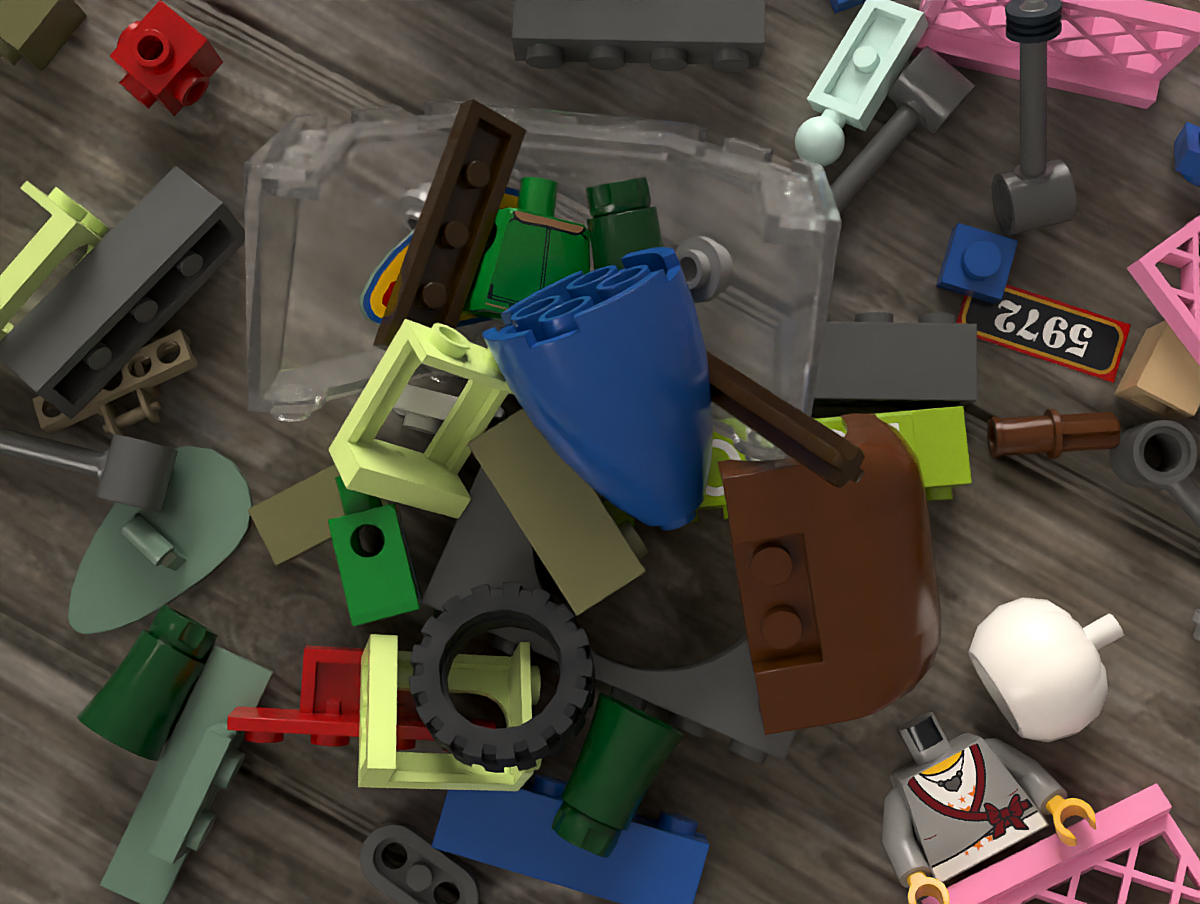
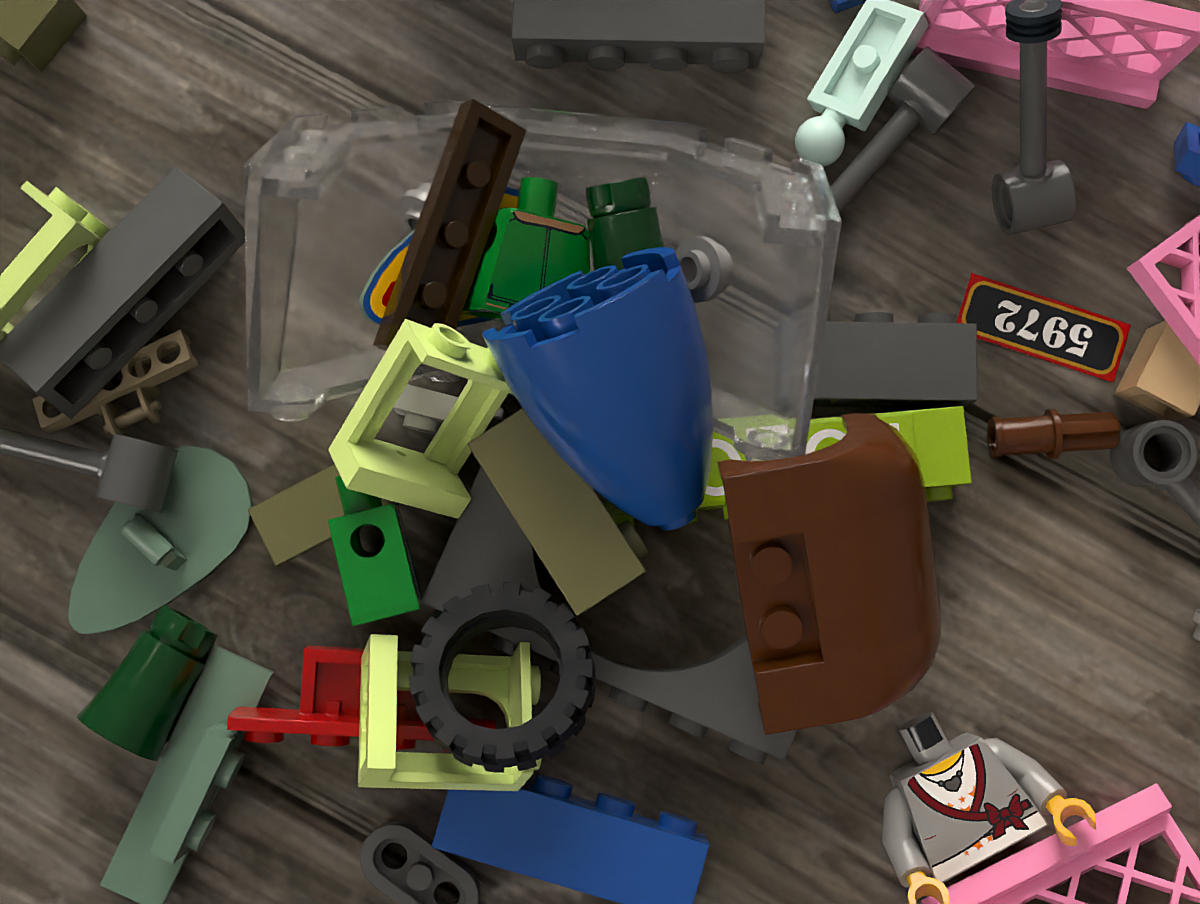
(165, 60): red brick -> none
(612, 774): dark green plant -> none
(784, 425): dark brown axle -> none
(977, 263): blue plate -> none
(1043, 667): white piece -> none

